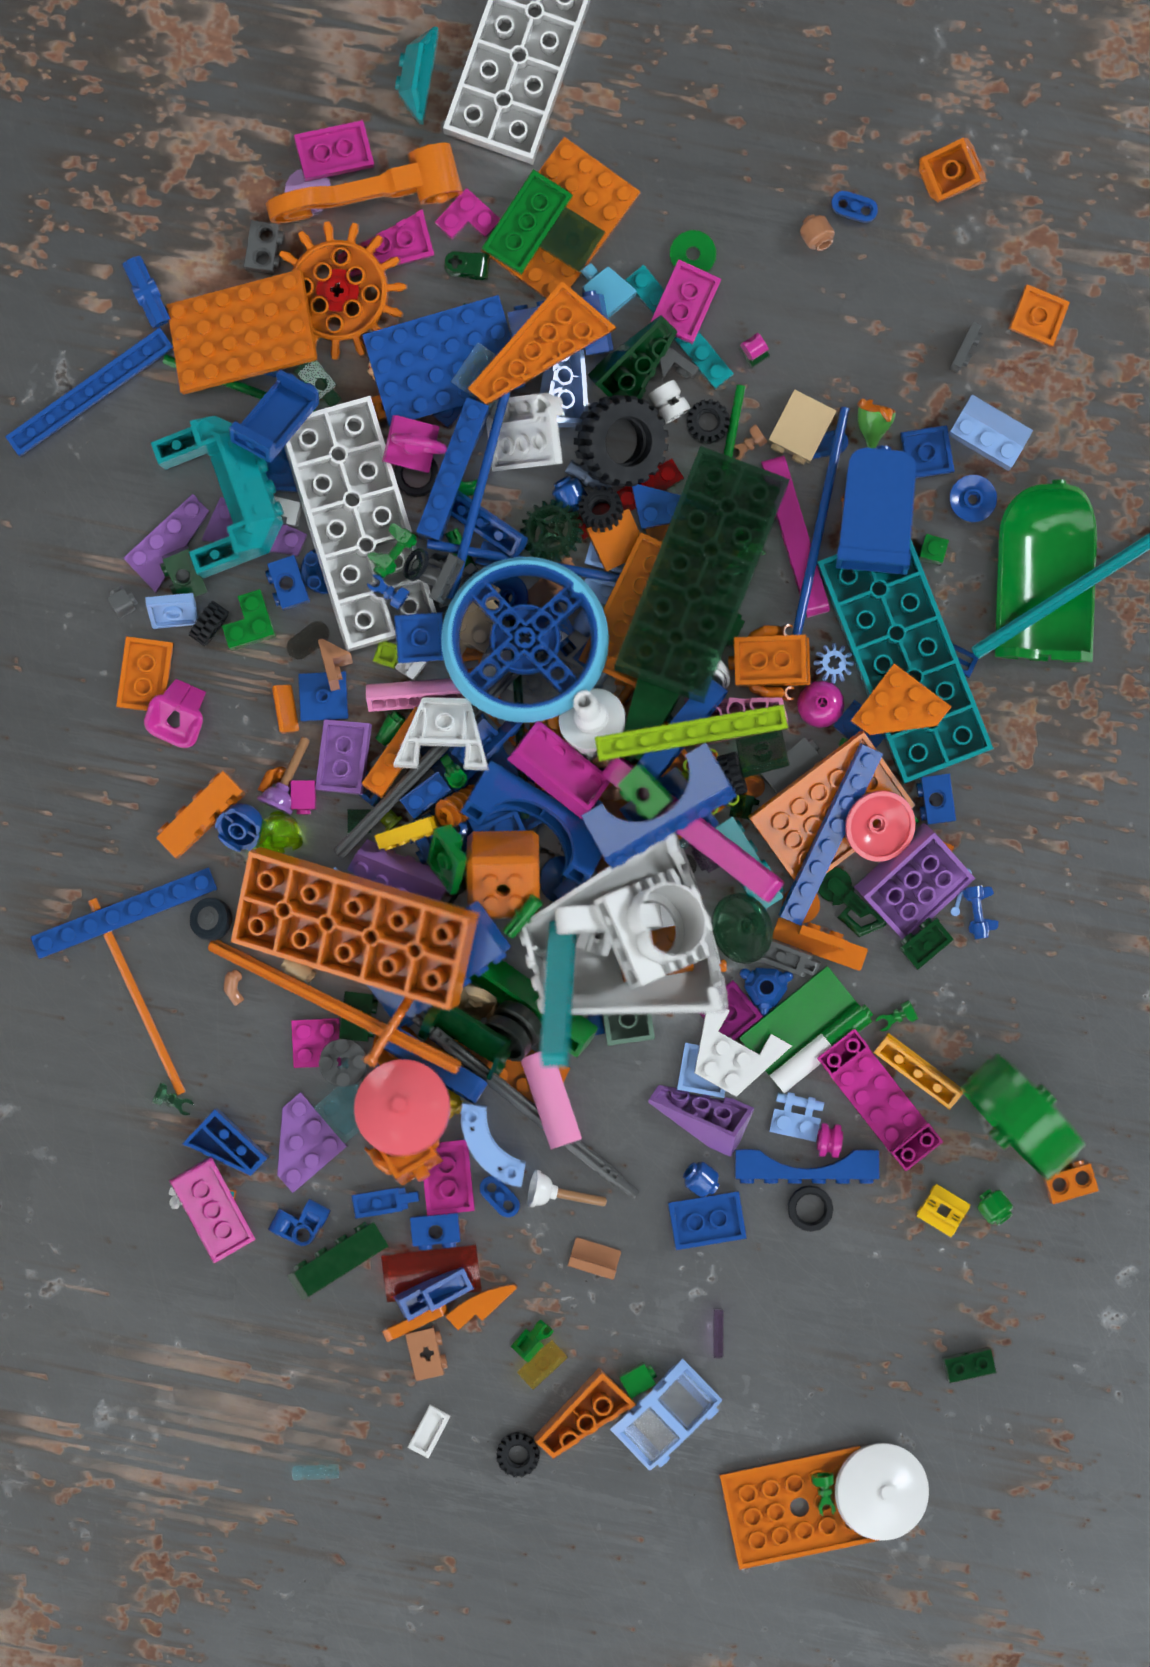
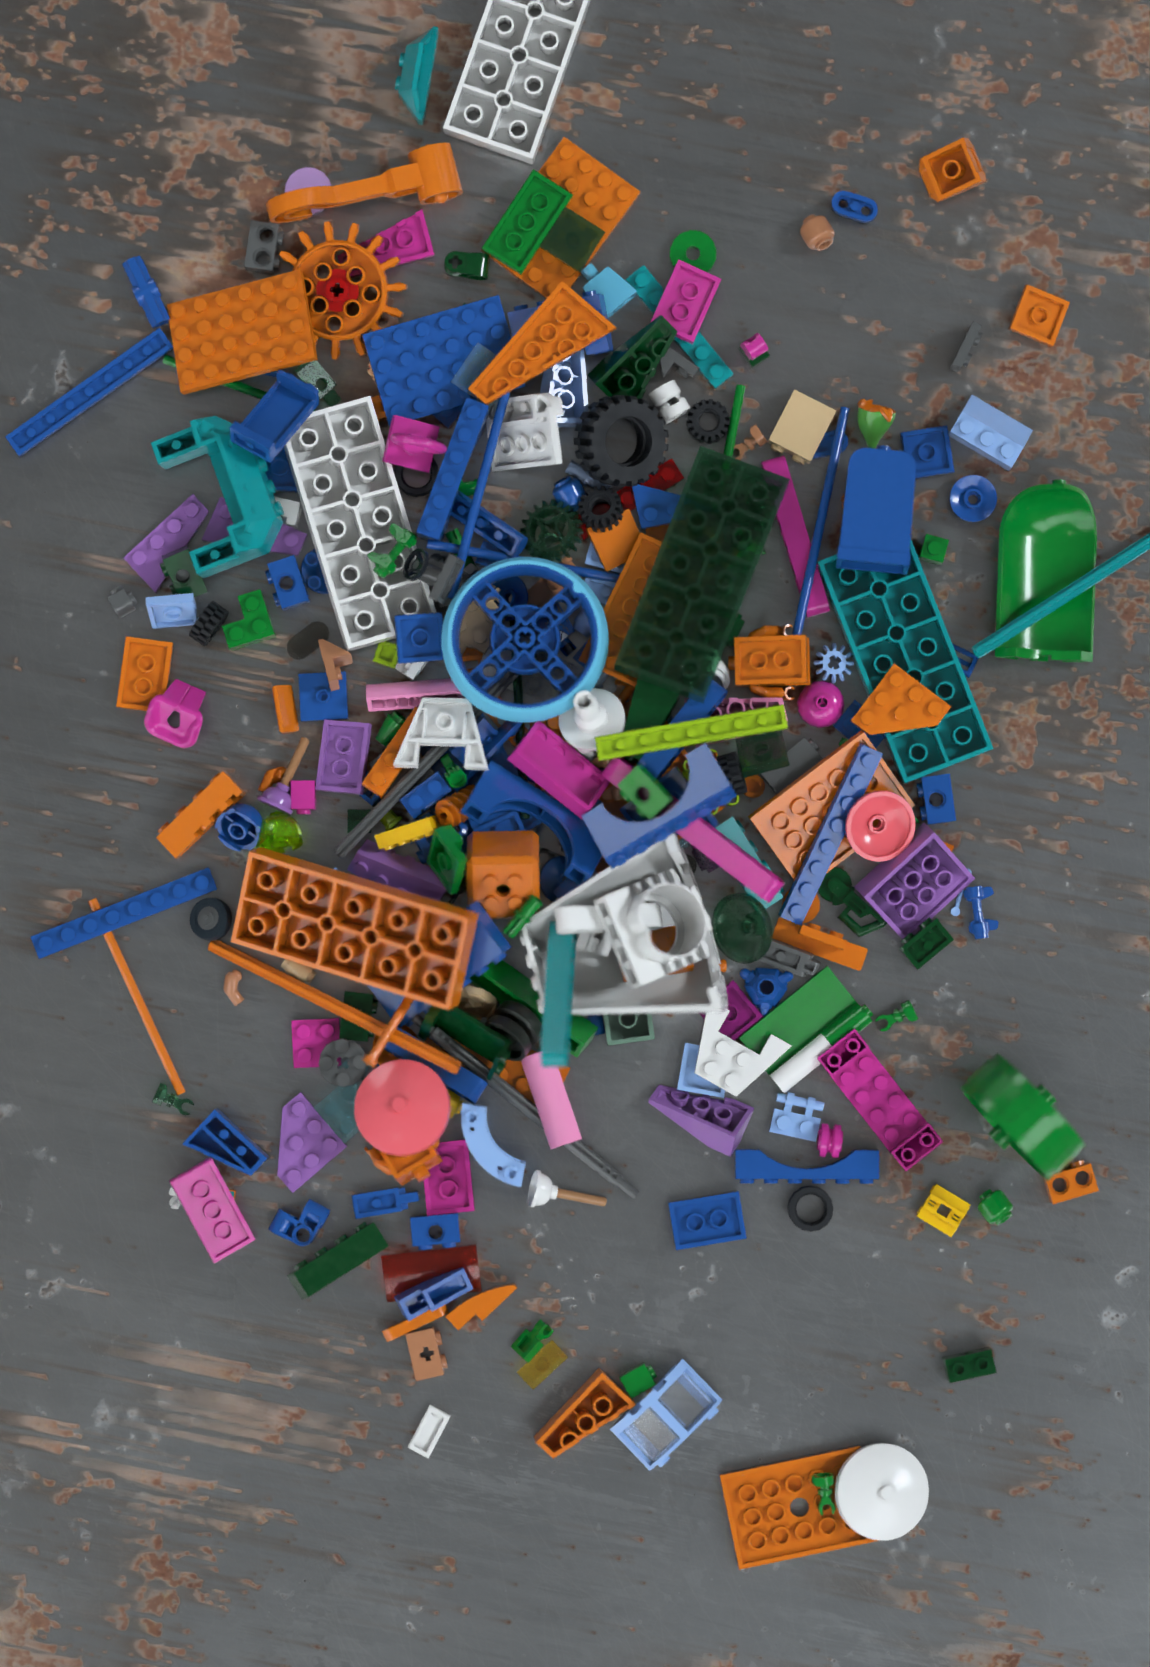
(315, 1472): clear light blue axle -> none
(334, 150): dark pink plate -> none
(397, 598): blue piece -> none
(465, 210): dark pink plate -> none
(499, 1196): blue plate -> none
(518, 1440): black tyre -> none
(594, 1258): nougat panel -> none
(701, 1179): blue head -> none
(718, 1326): clear purple tile -> none
(743, 807): clear green tile -> none
(918, 1071): light orange brick -> none

